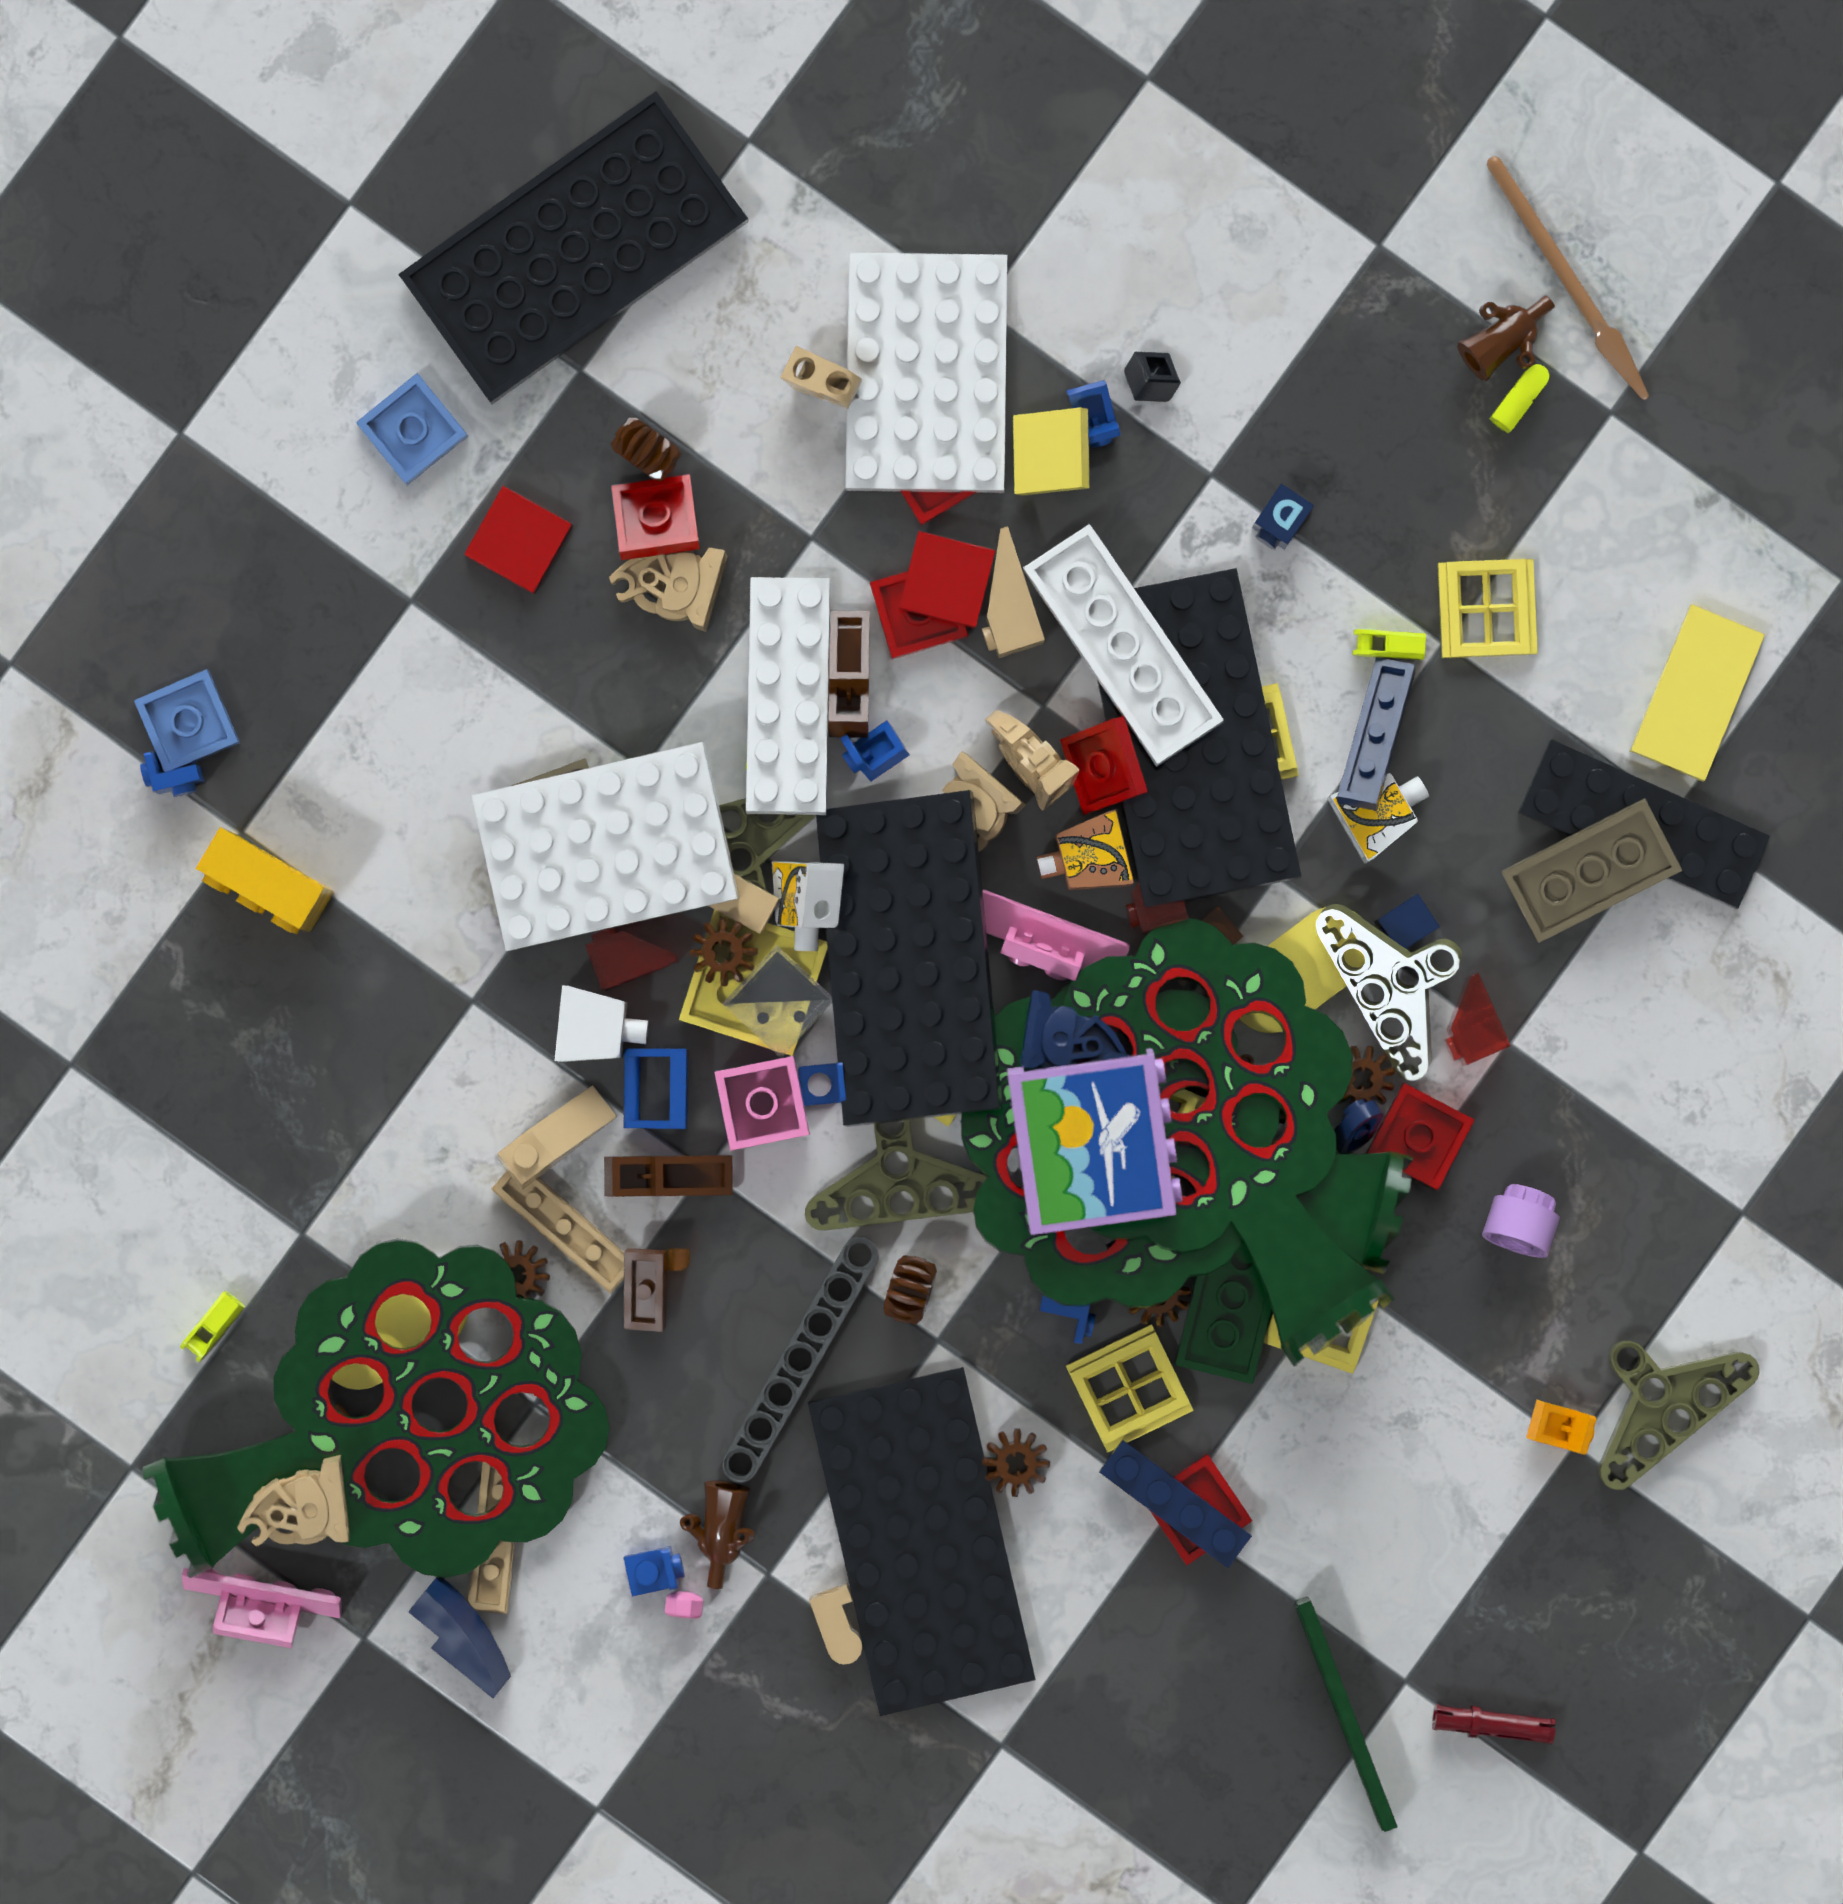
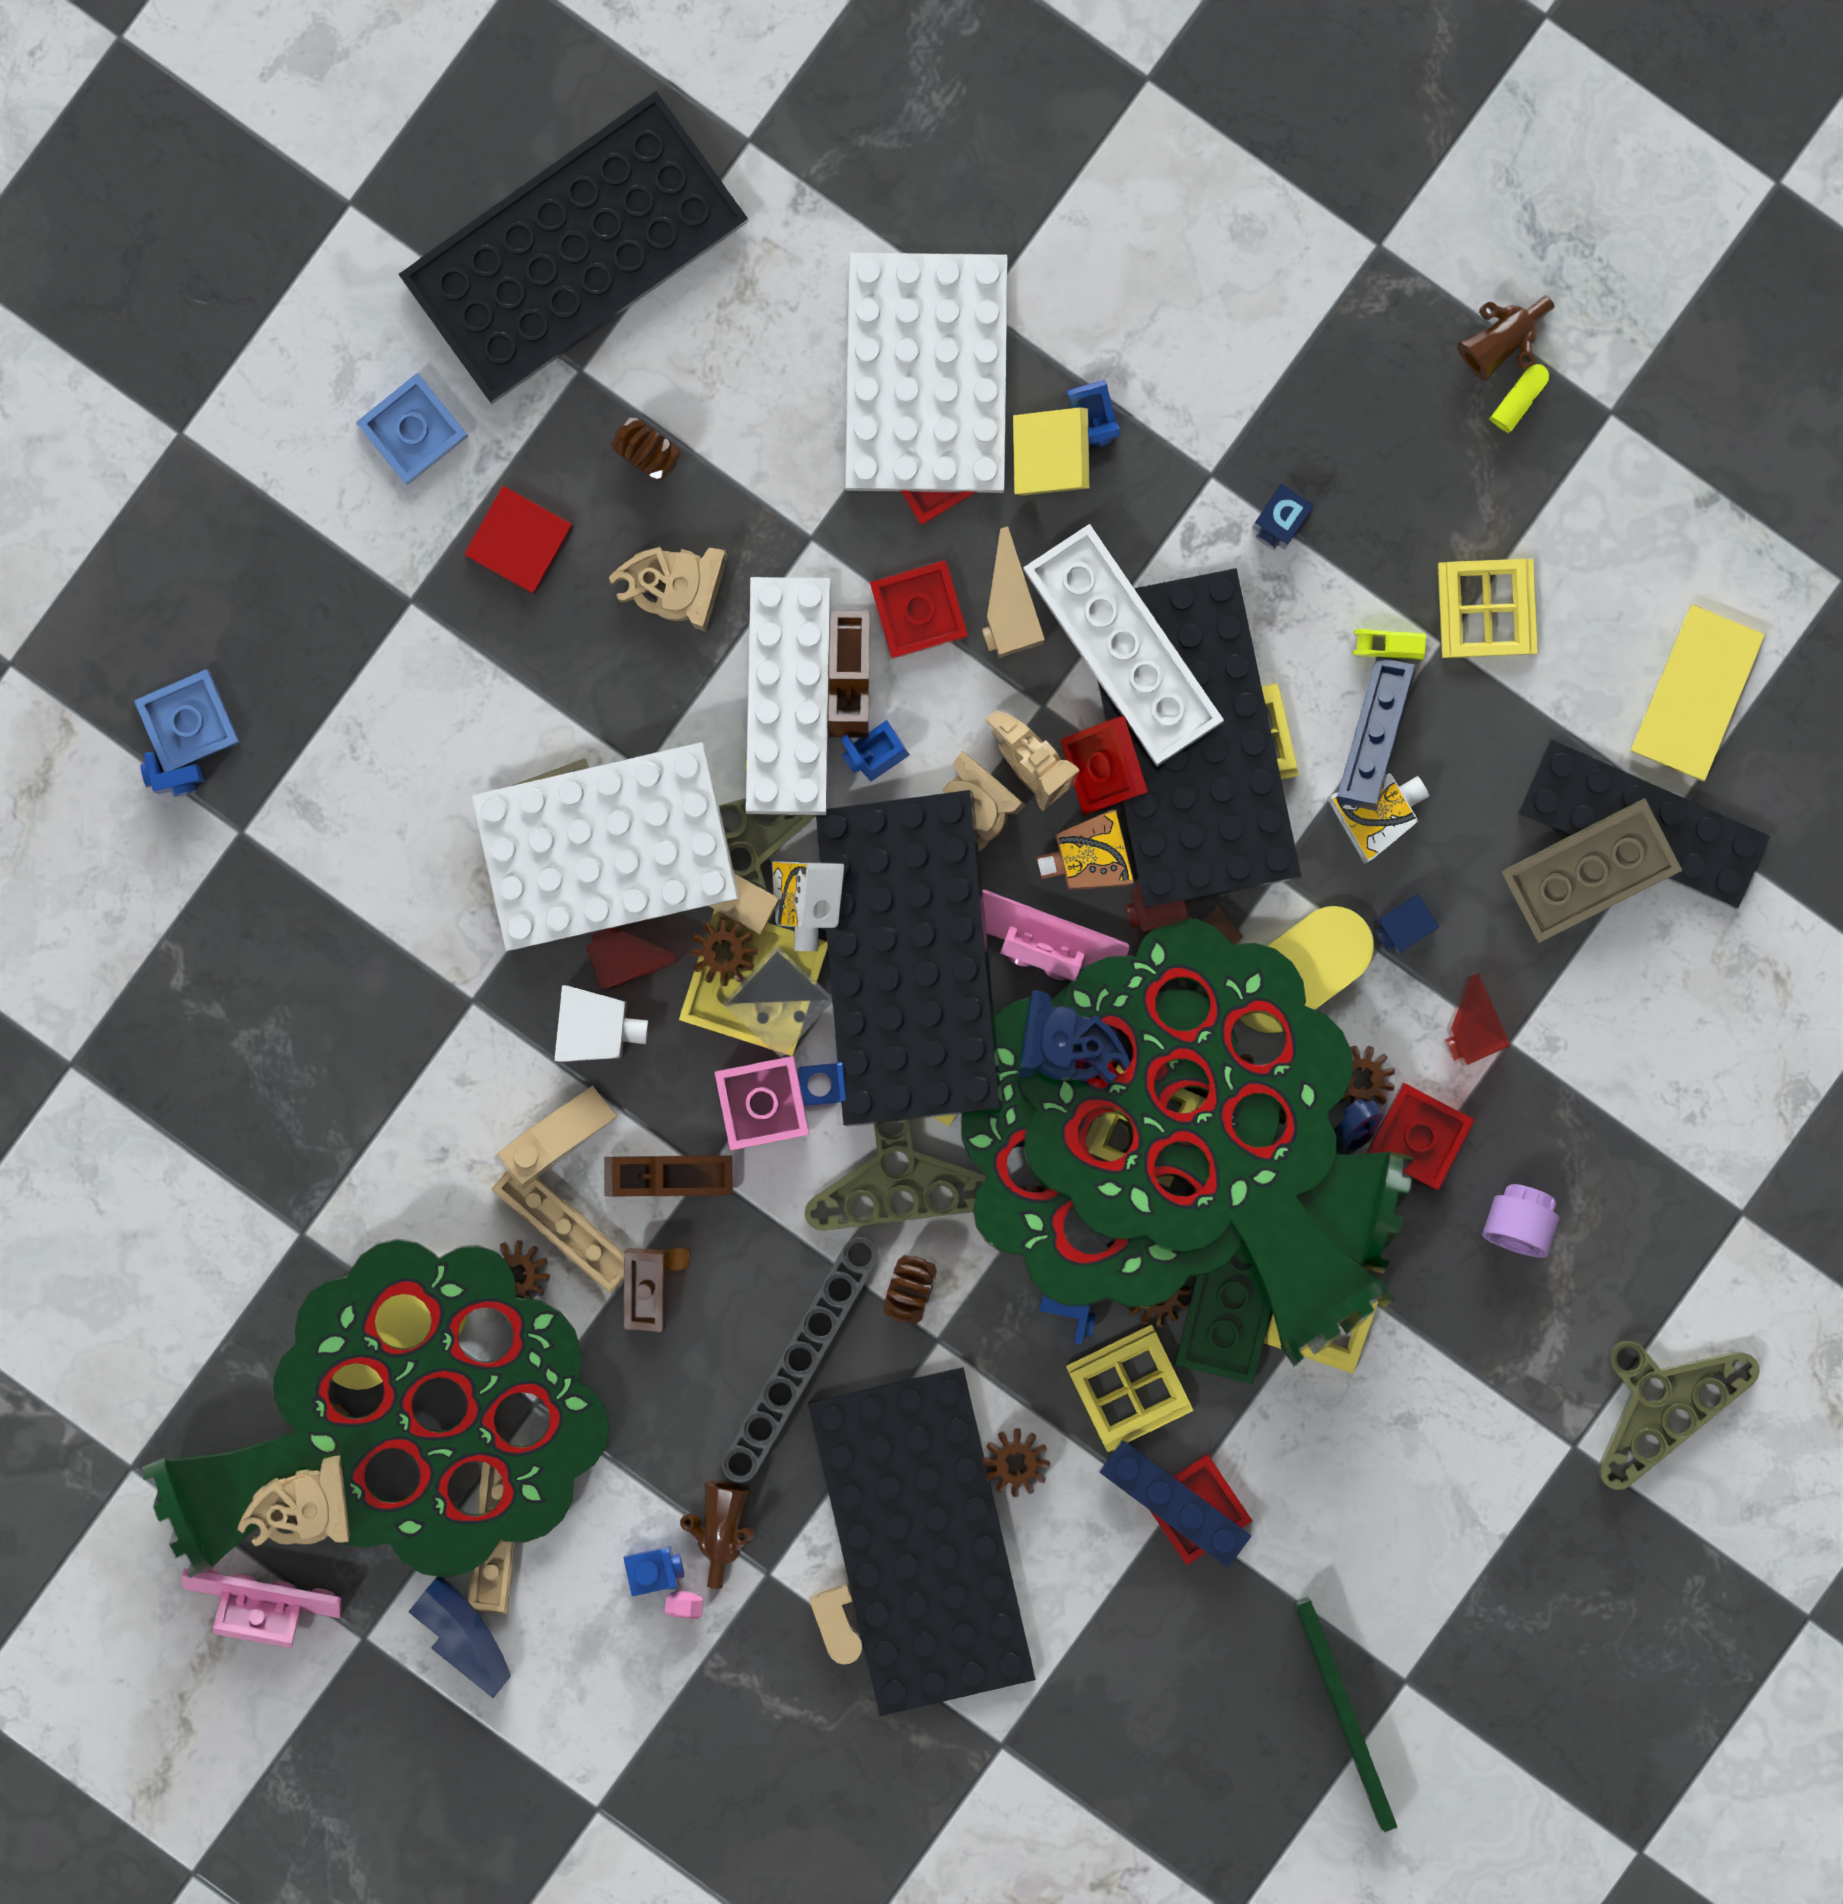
(216, 1321): neon yellow bar -> none
(263, 882): yellow brick -> none
(655, 517): red tile -> none
(678, 1088): blue tile -> none
(821, 378): tan leg -> none
(946, 579): red tile -> none
(1094, 1143): panel -> none
(1152, 376): black slope -> none
(1381, 966): beam -> none
(1486, 1723): dark red pin -> none
(1561, 1427): light orange bracket -> none
(1608, 339): medium nougat piece -> none

